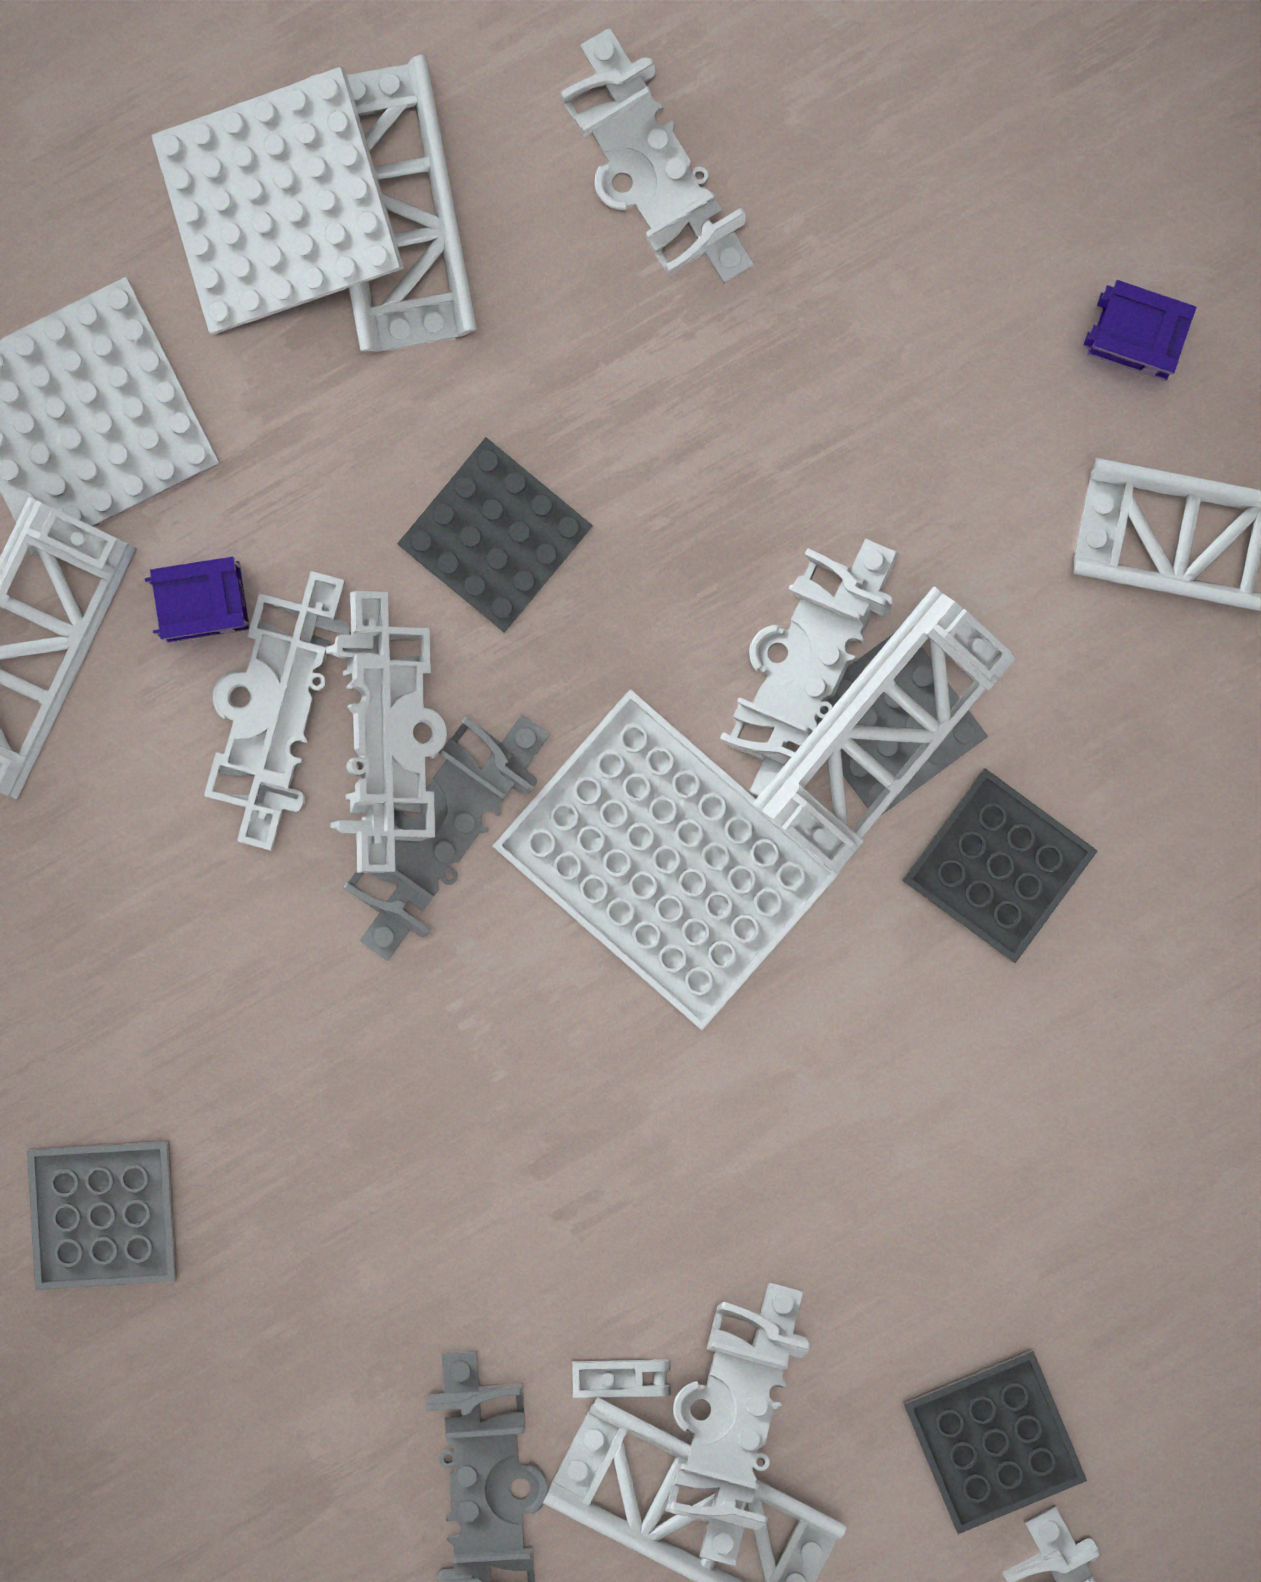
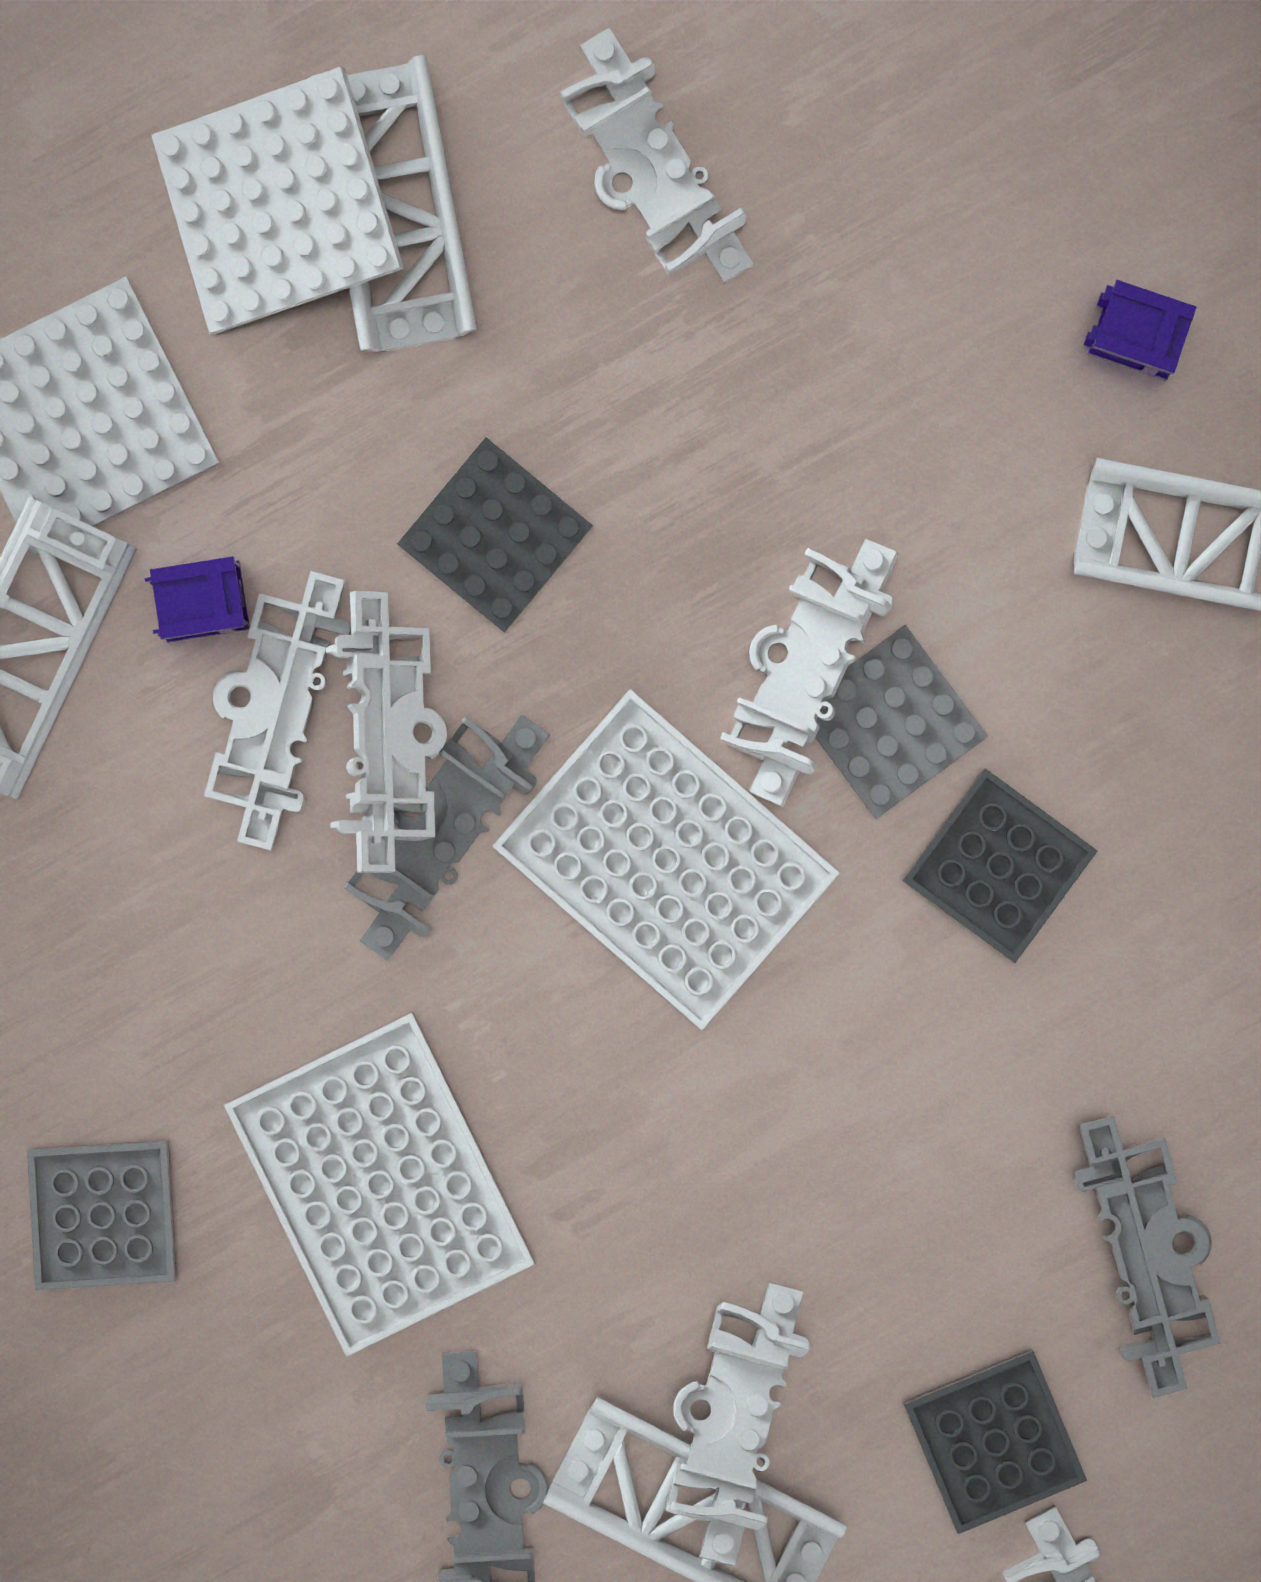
(379, 1184): none -> white plate
(620, 1378): white plate -> none
(951, 633): white piece -> none
(1145, 1252): none -> light grey piece

